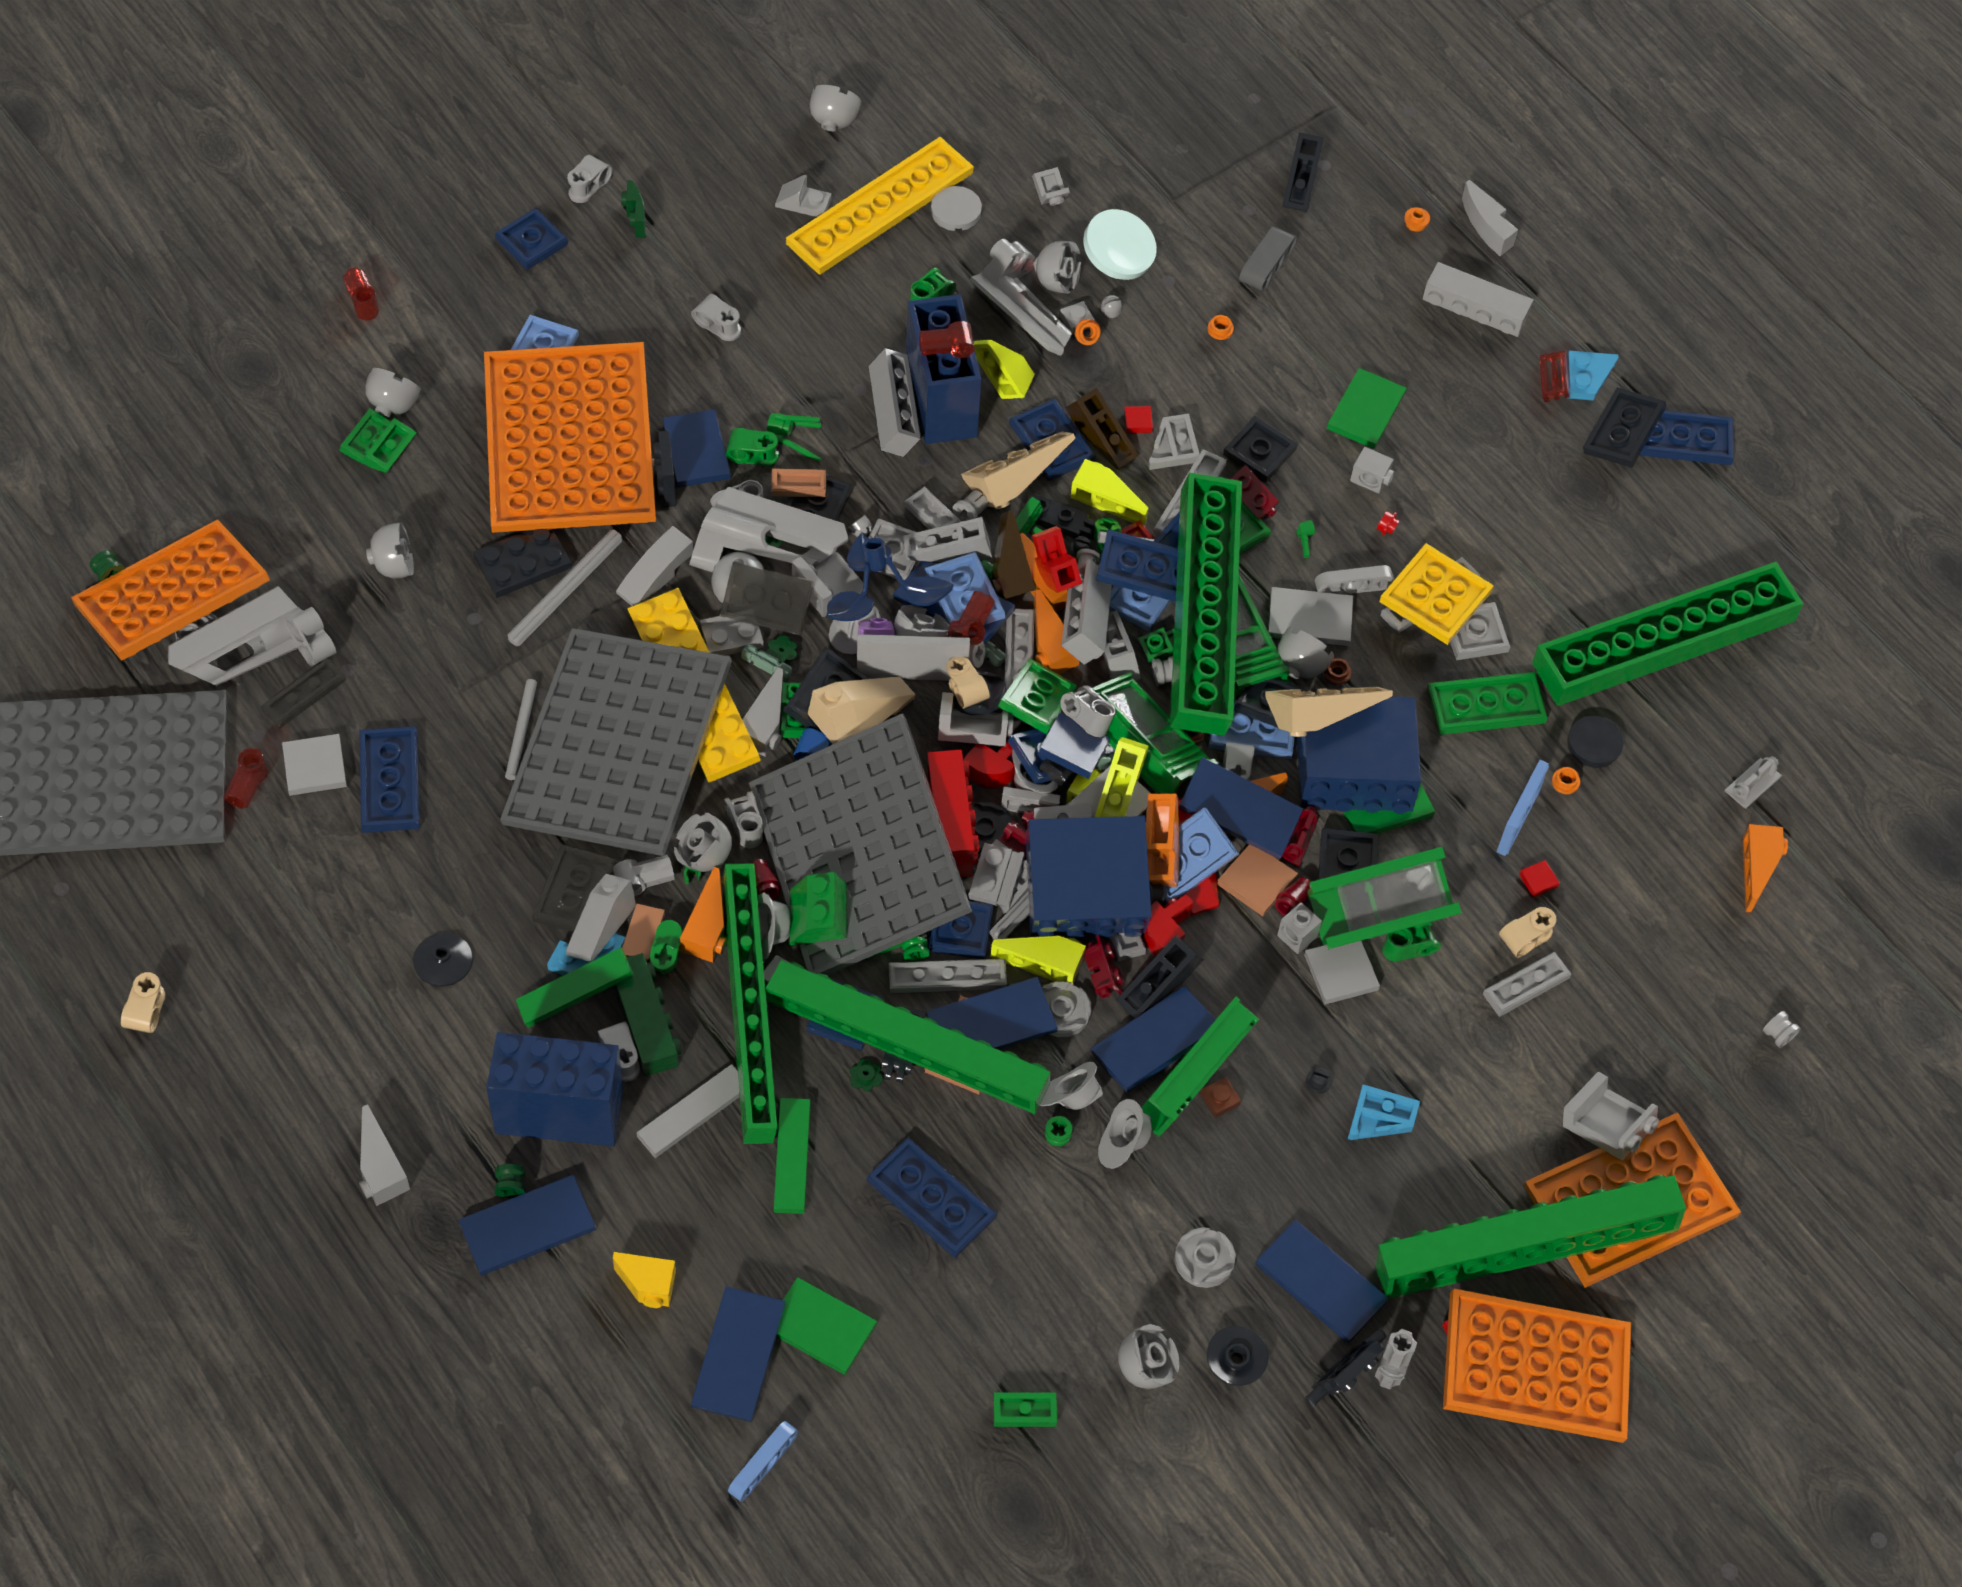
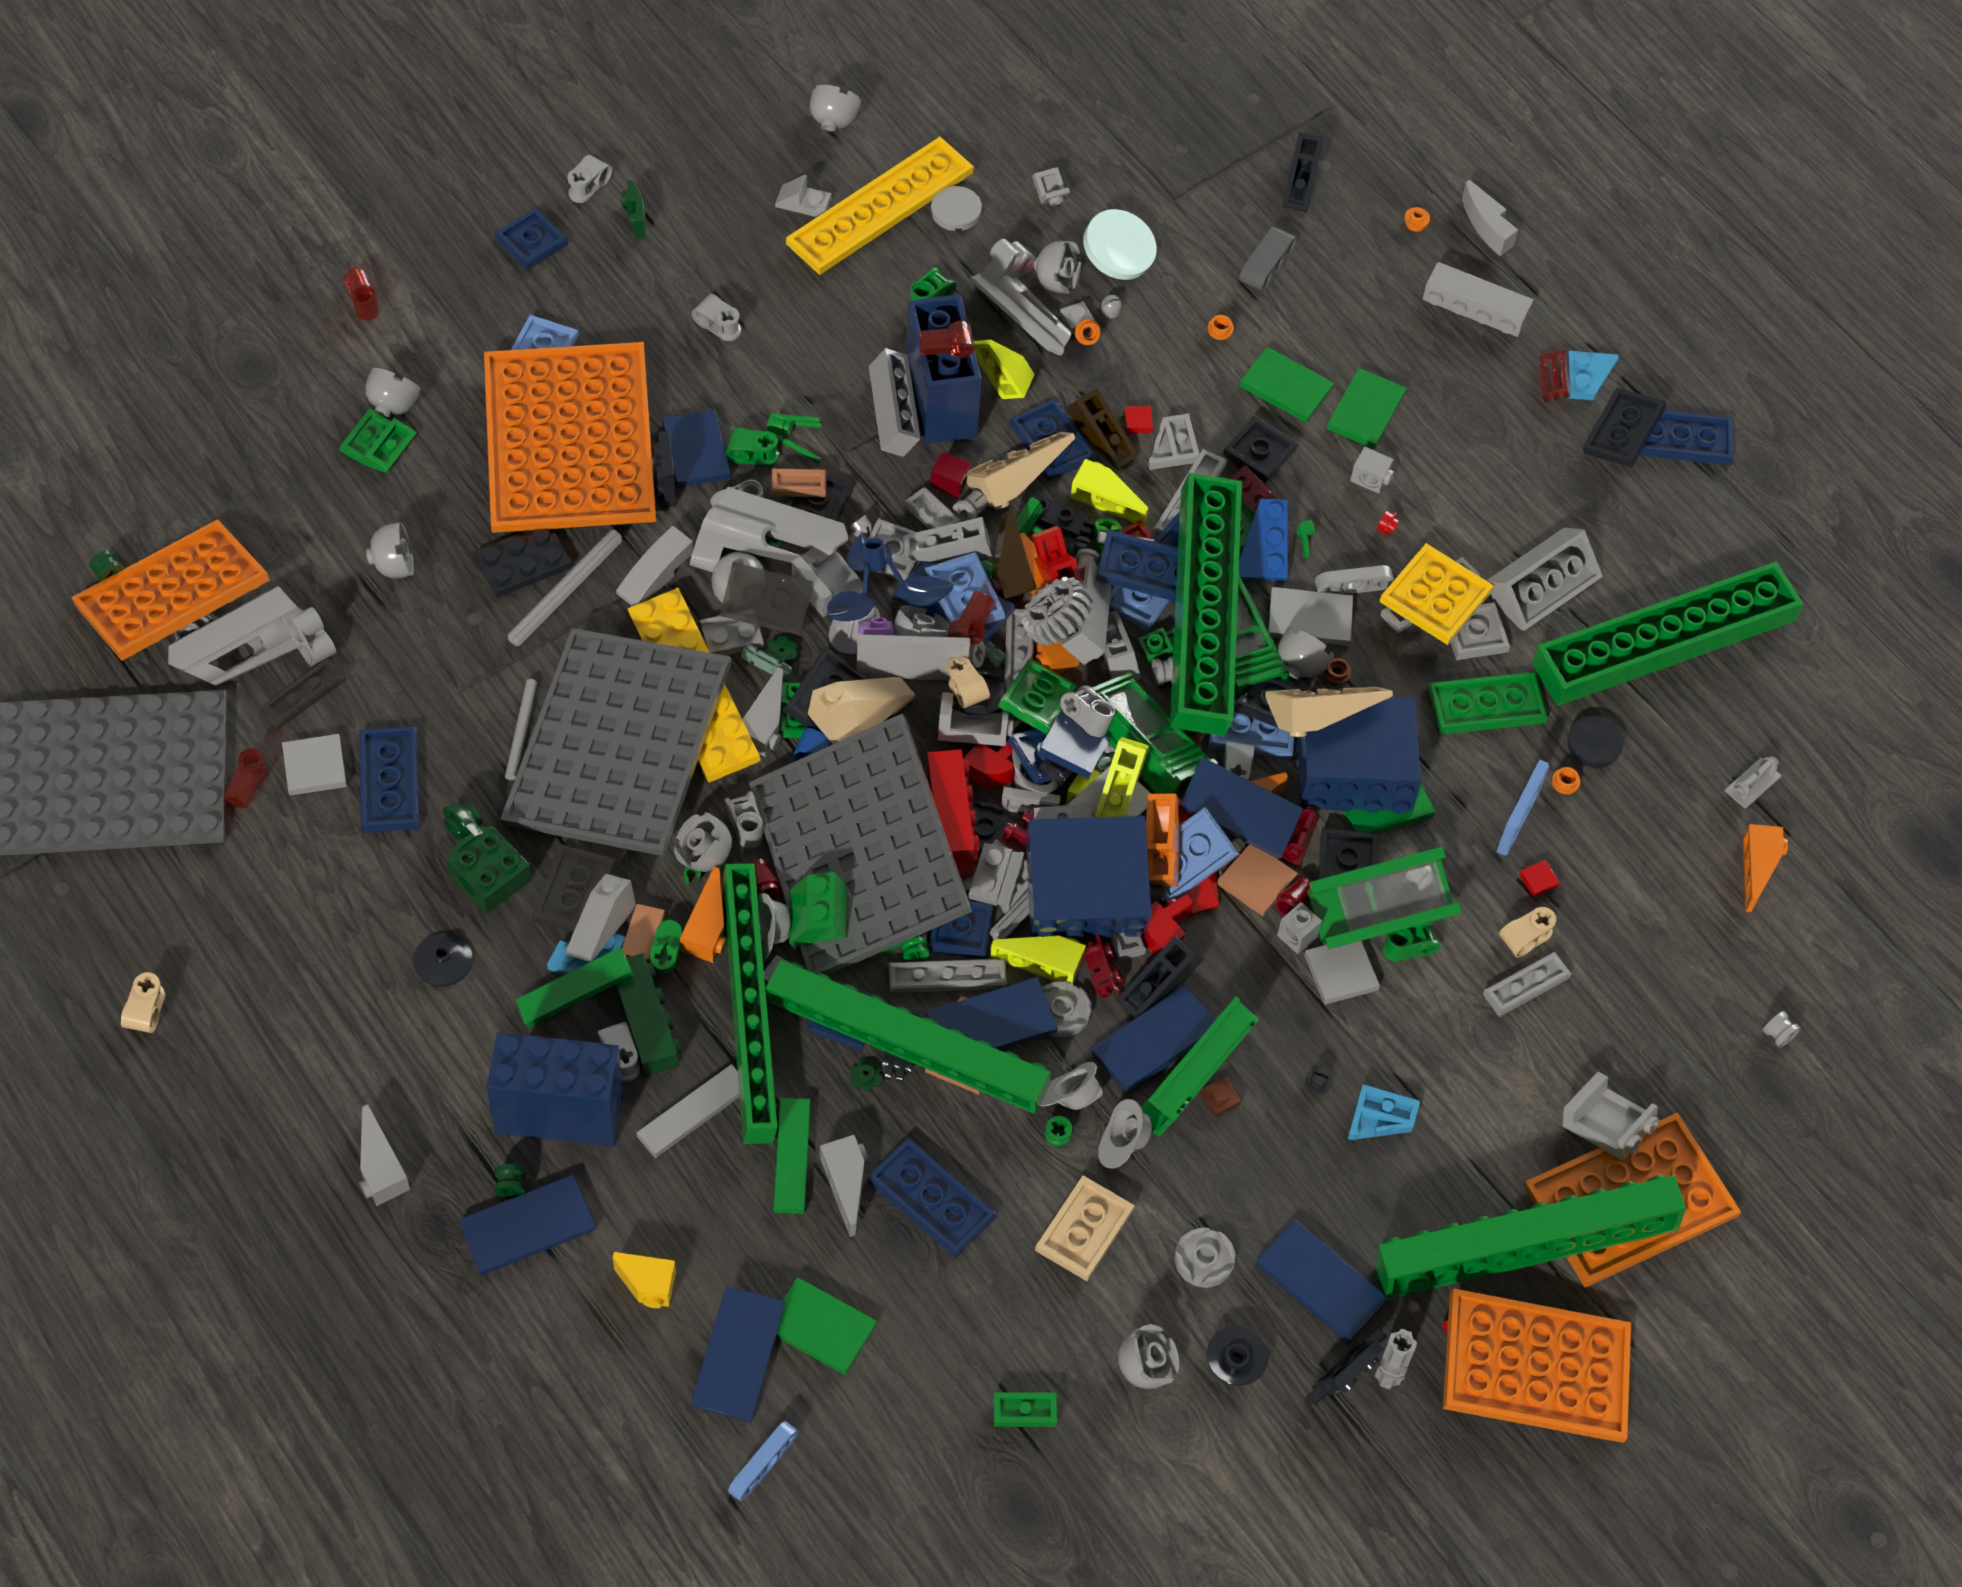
(483, 859): none -> dark green brick
(645, 873): light grey piece -> none
(844, 1169): none -> light grey slope
(949, 474): none -> dark red panel
(1057, 611): none -> light grey gear
(1084, 1228): none -> tan plate
(1267, 543): none -> blue wing
(1286, 384): none -> green tile
(1545, 577): none -> light grey slope

